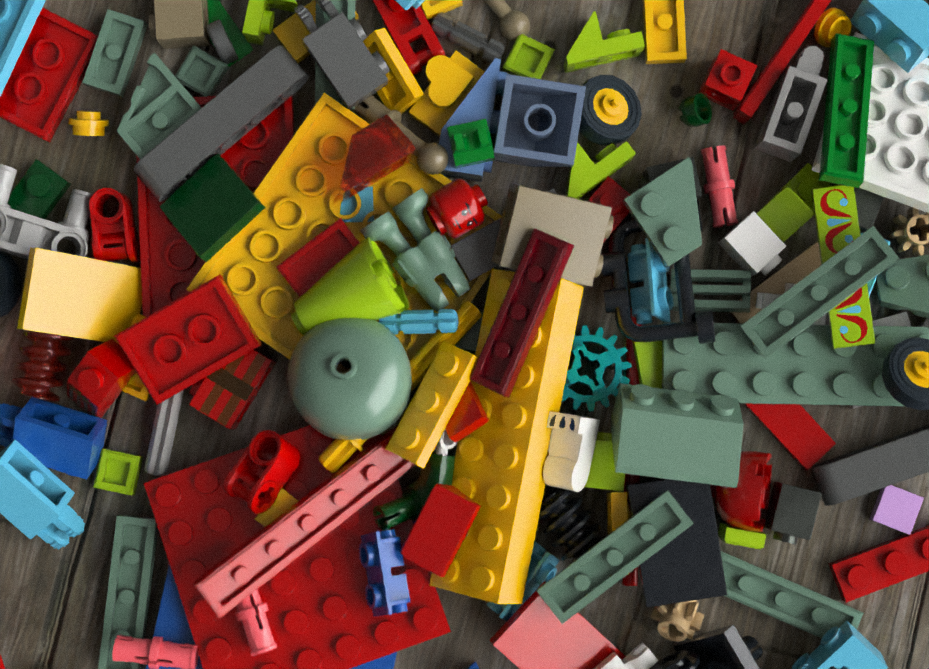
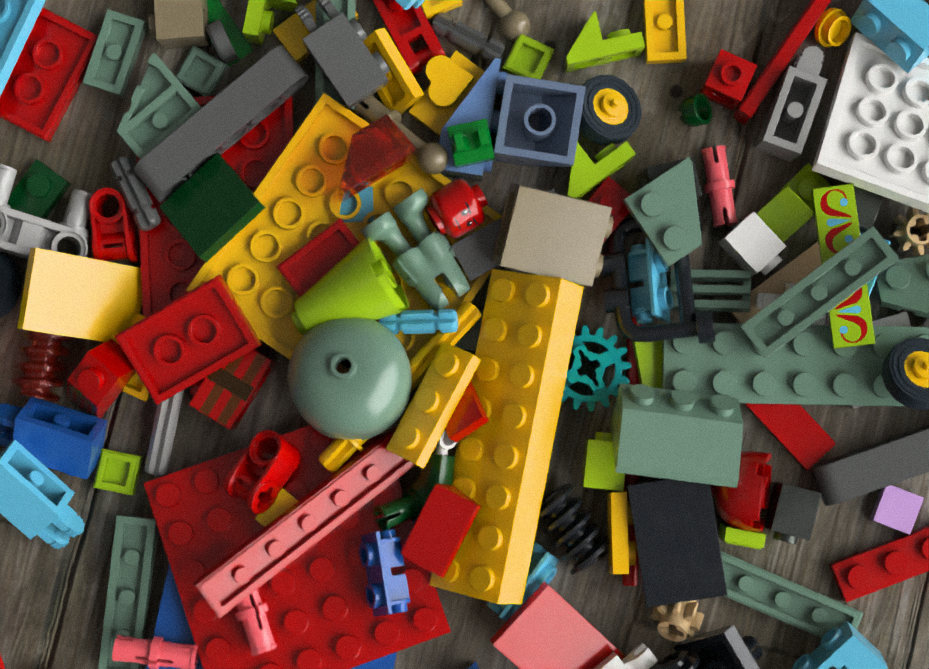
(88, 124): yellow plate -> none
(135, 194): none -> dark grey axle
(521, 312): dark red tile -> none
(570, 450): leg -> none
(614, 556): sand green plate -> none
(847, 111): green tile -> none

